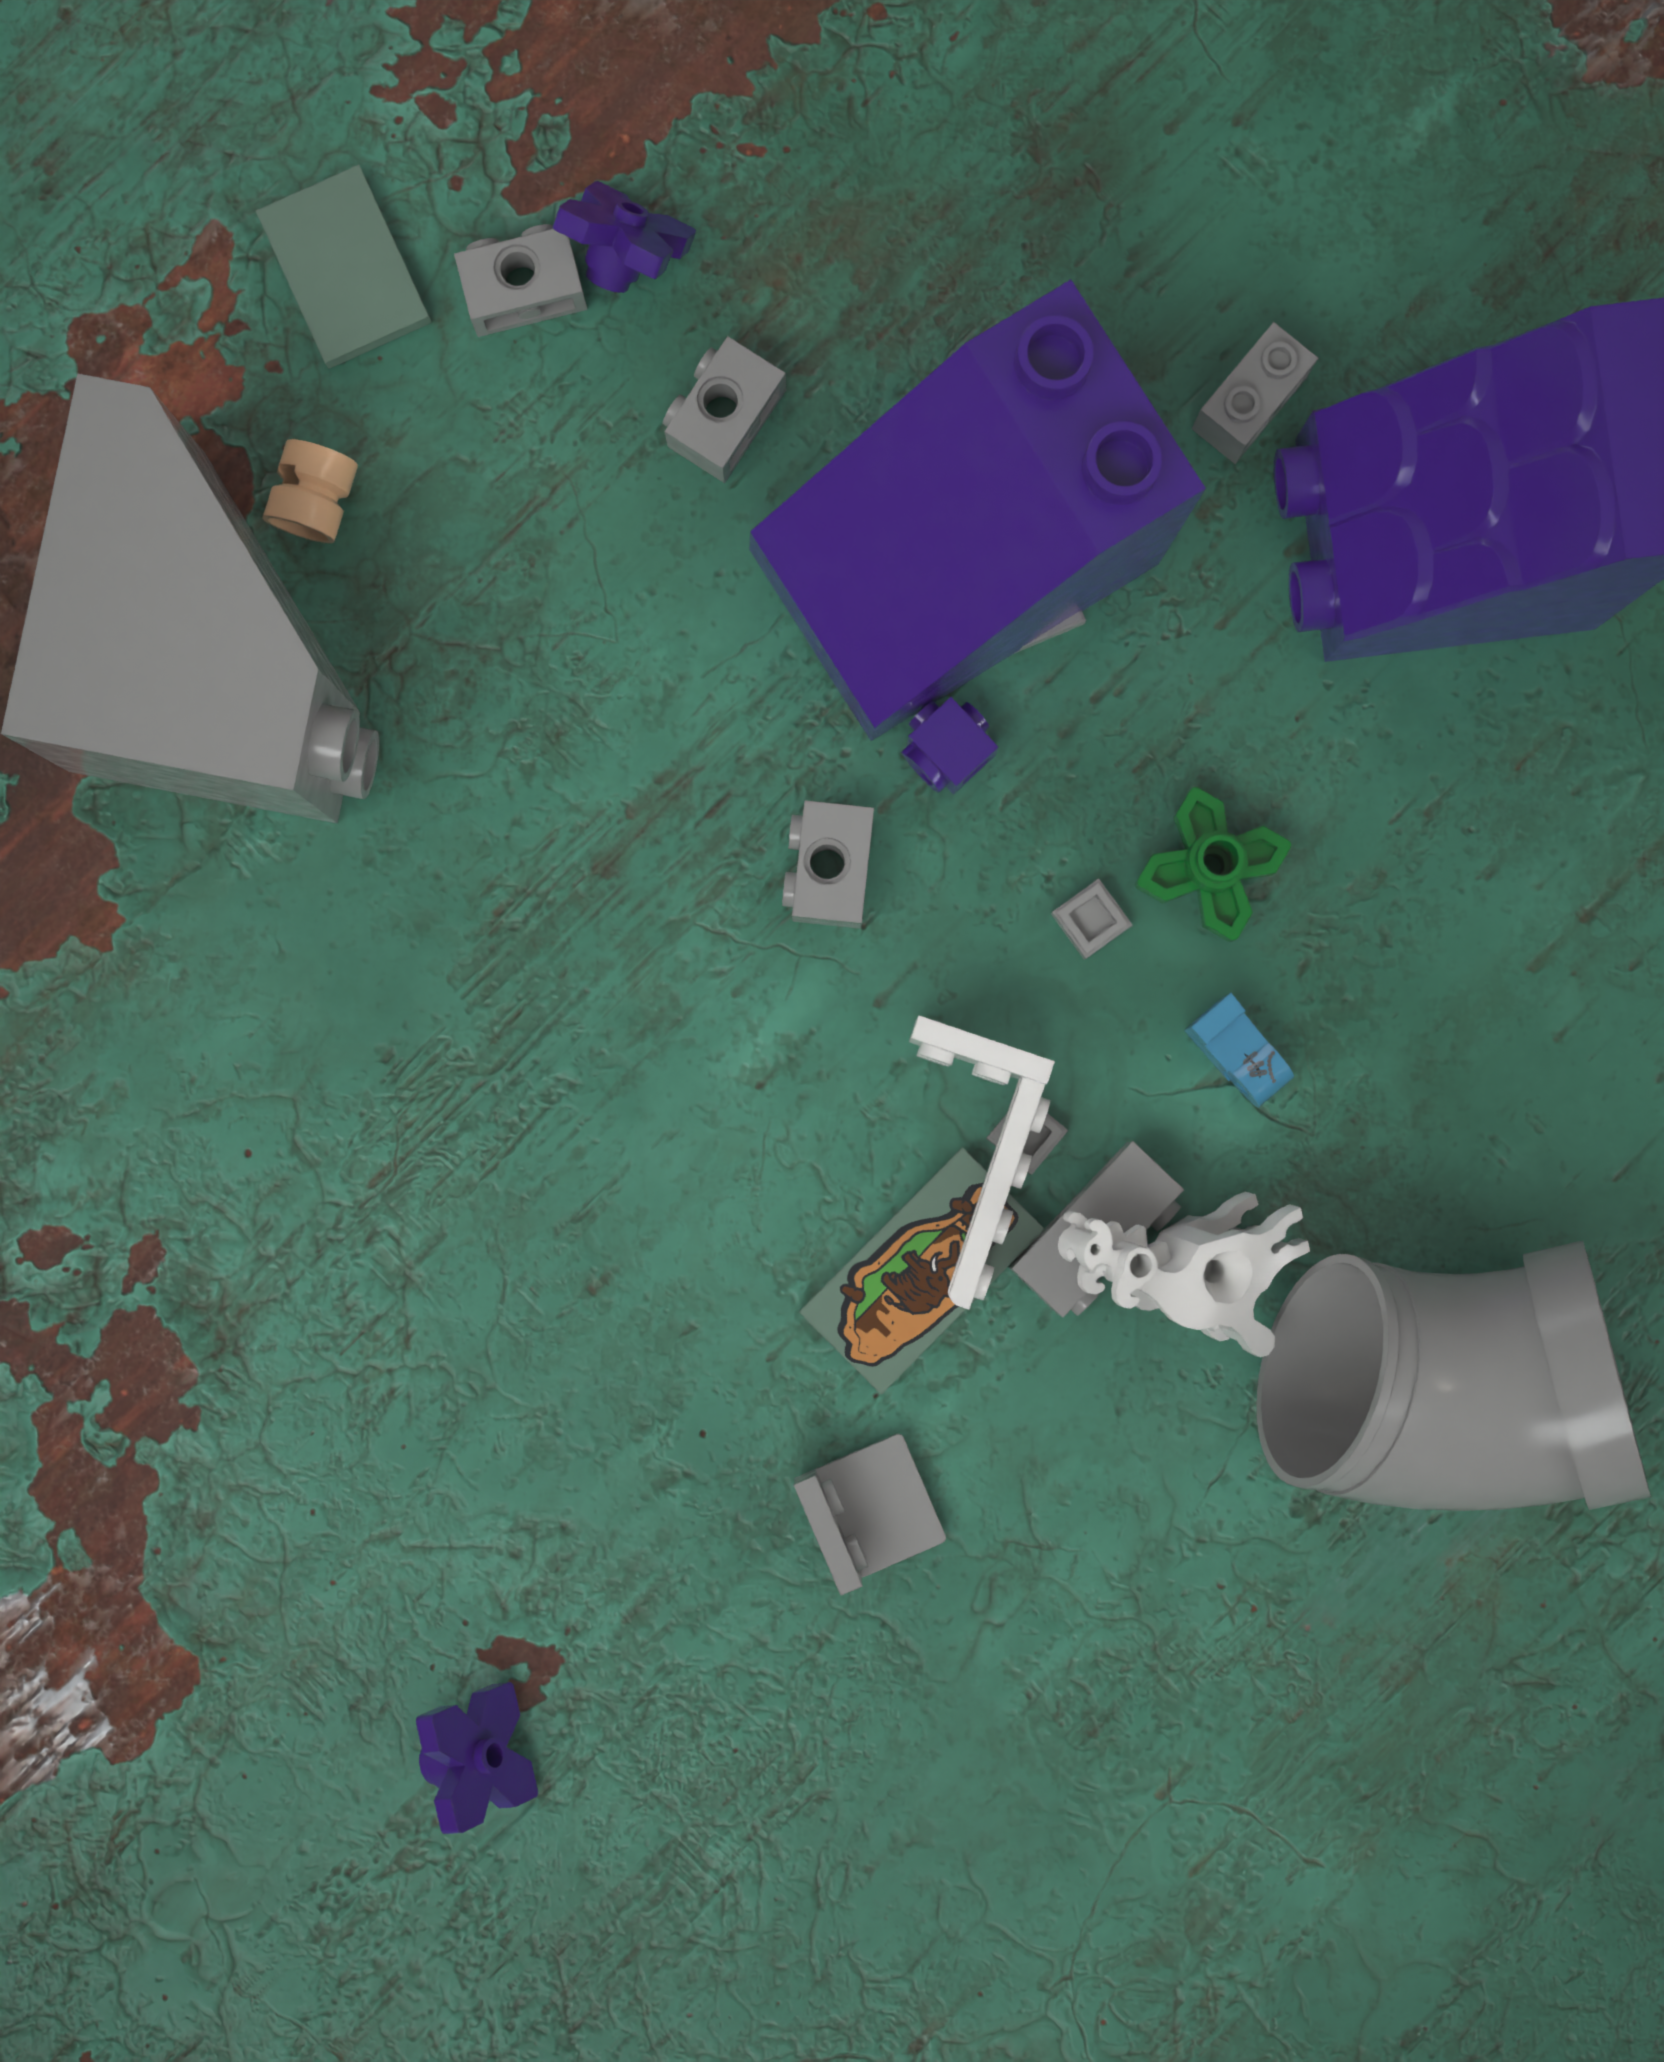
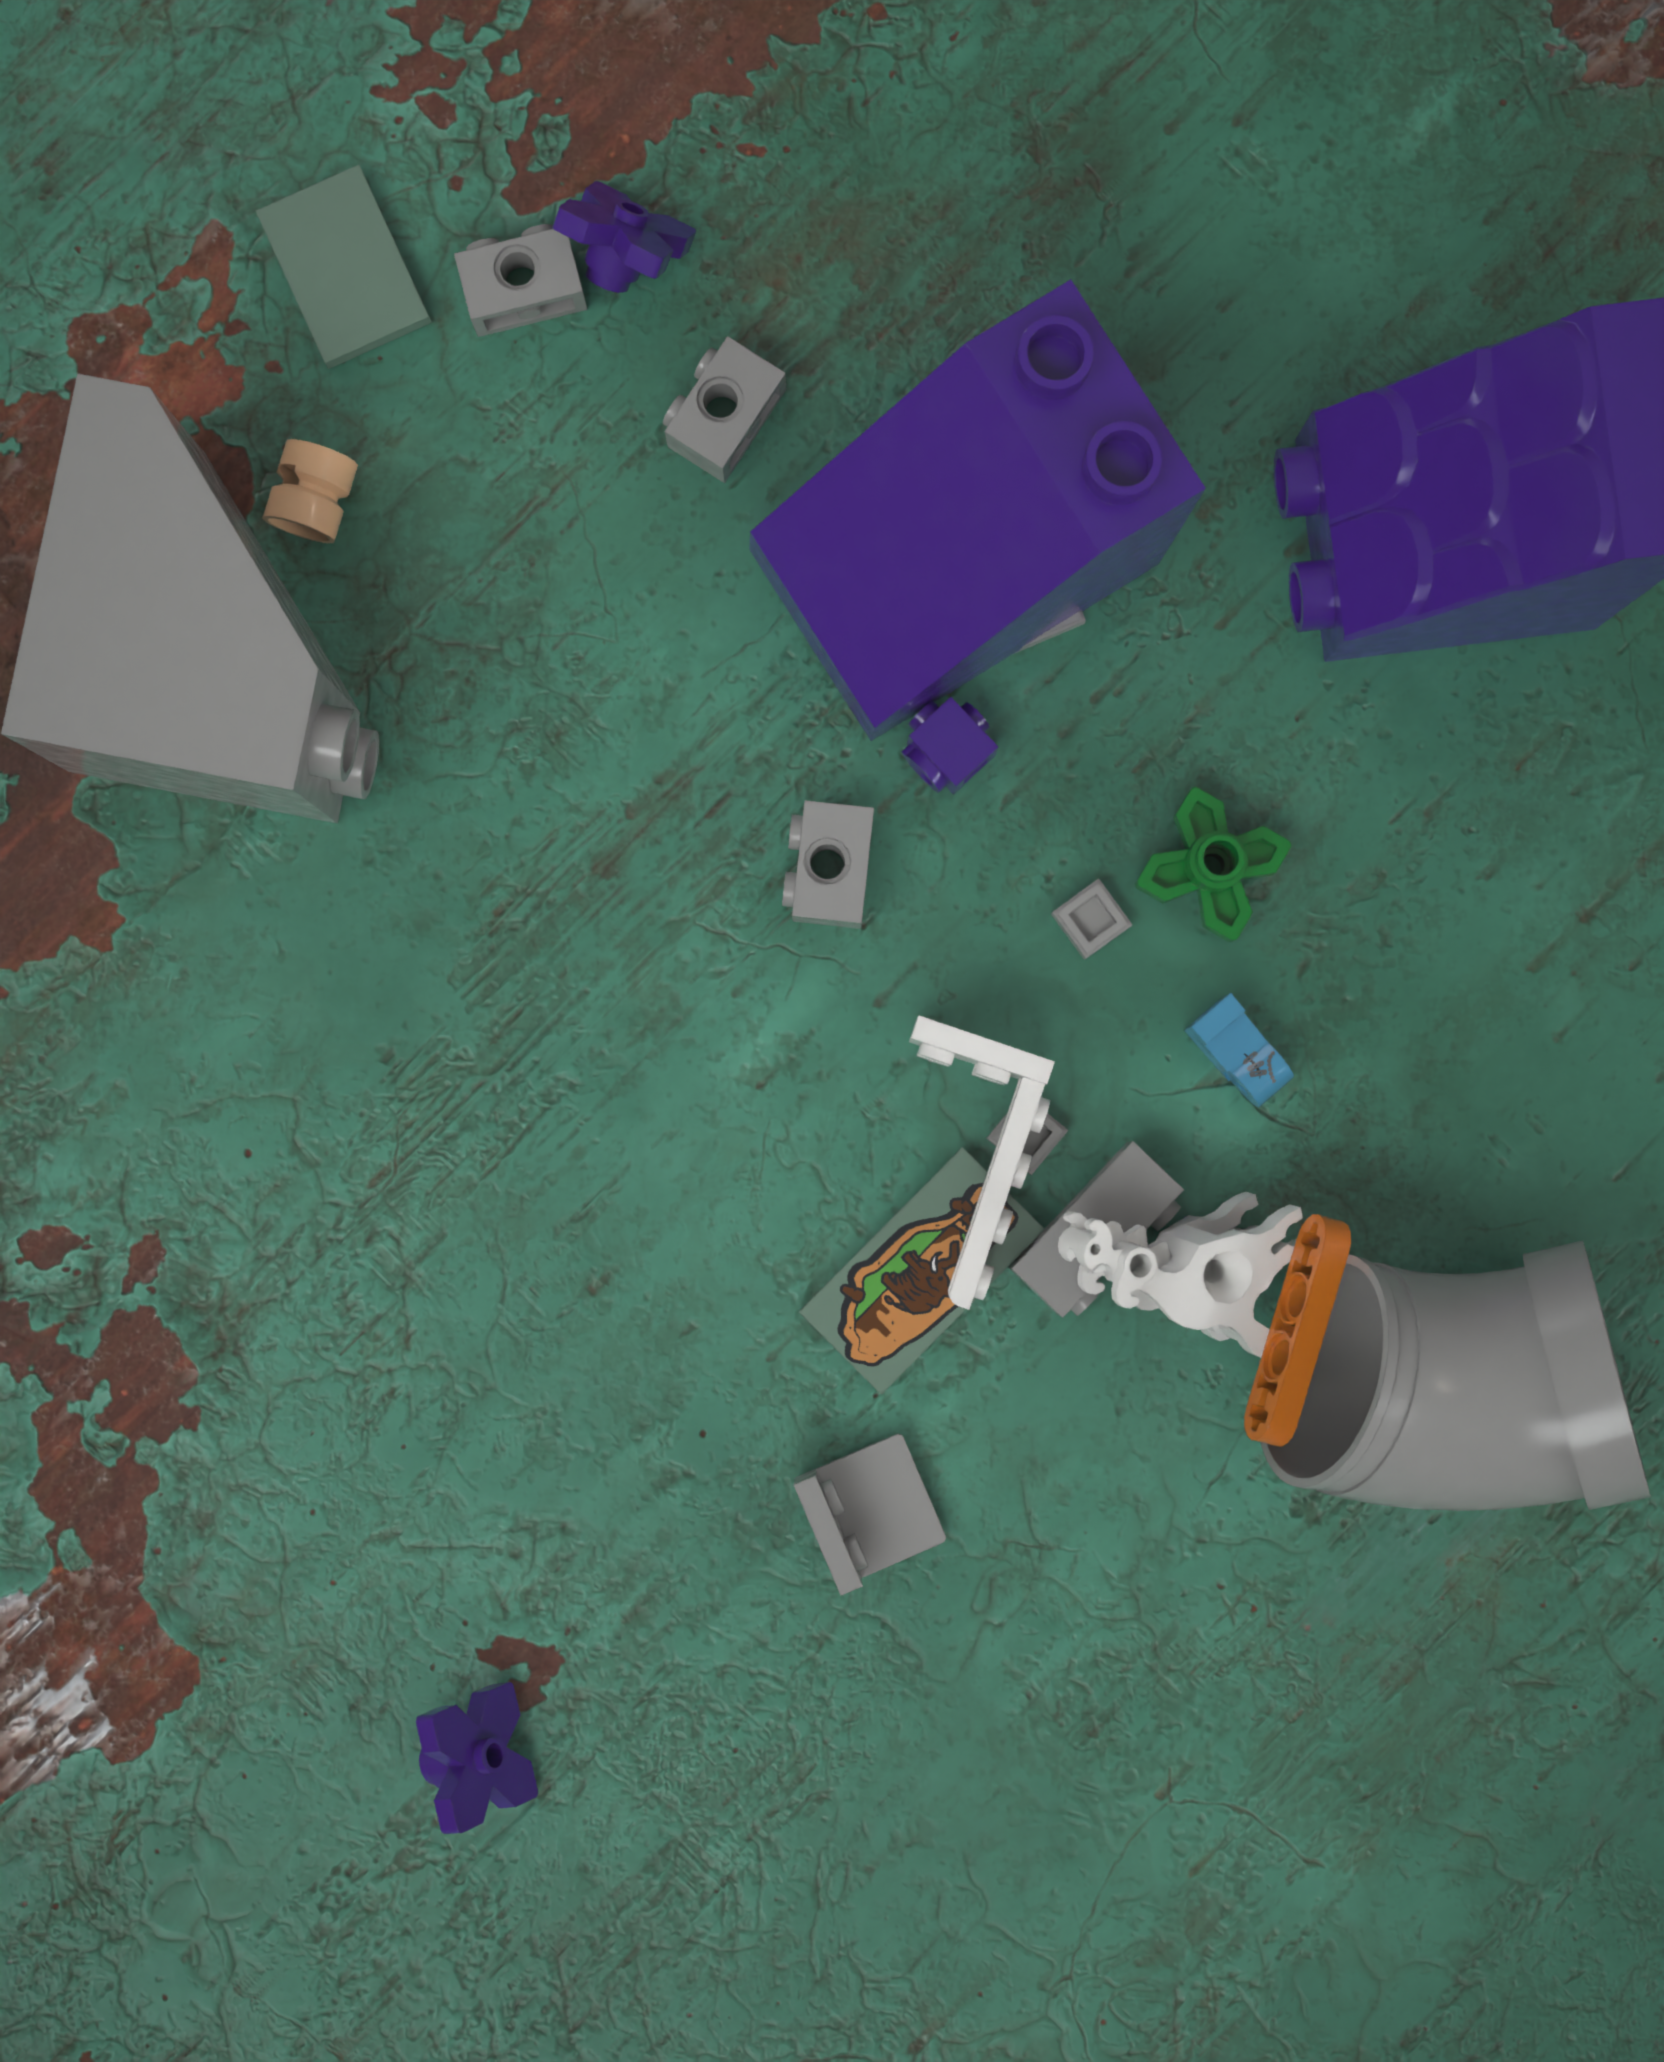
(1254, 393): light grey brick -> none
(1297, 1330): none -> orange beam

